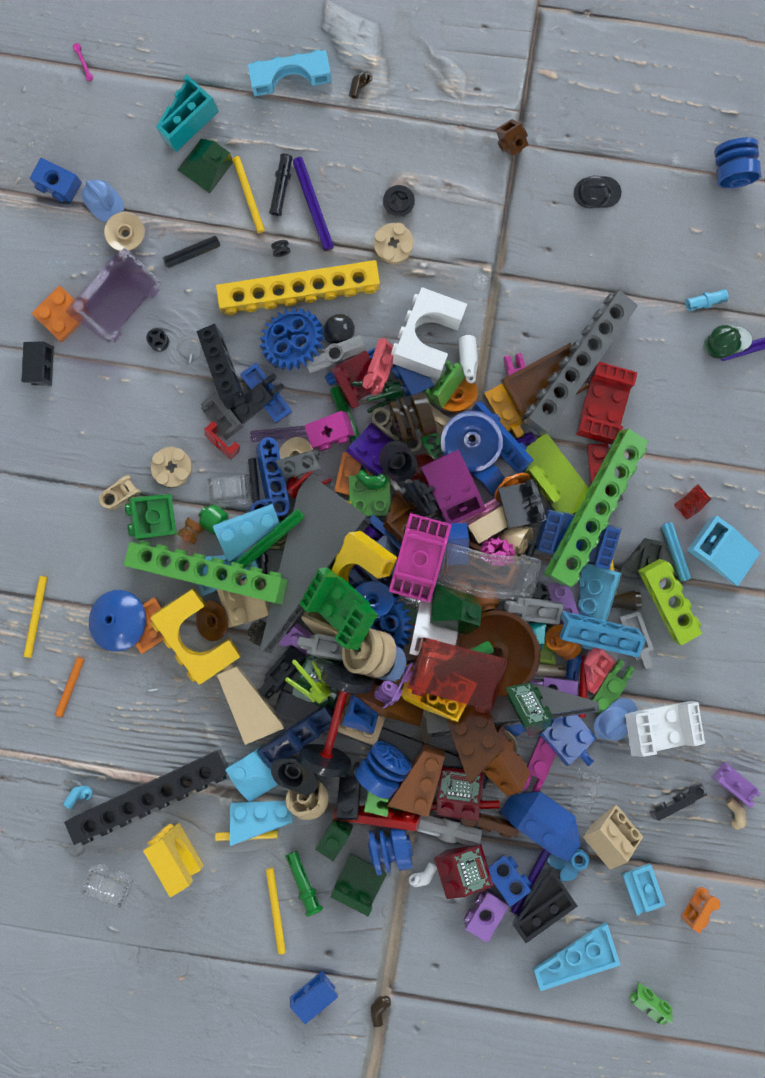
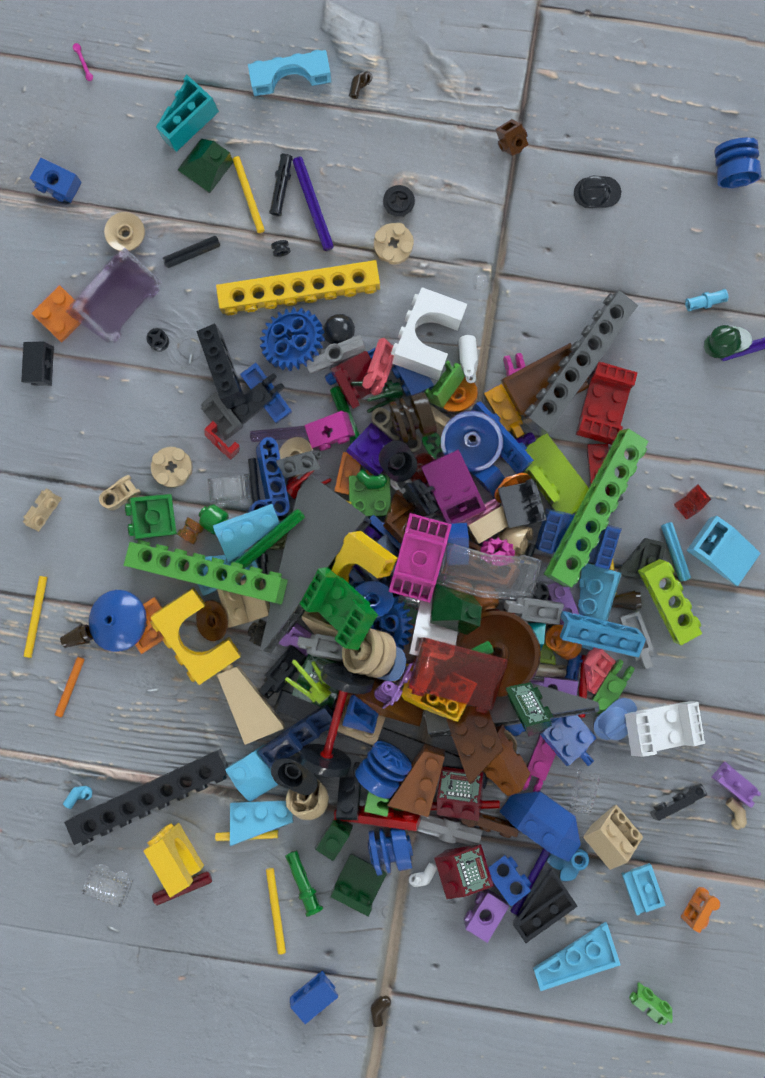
(37, 517): none -> tan hinge
(77, 636): none -> dark brown cone
(102, 199): medium blue piece -> none
(198, 882): none -> dark red axle

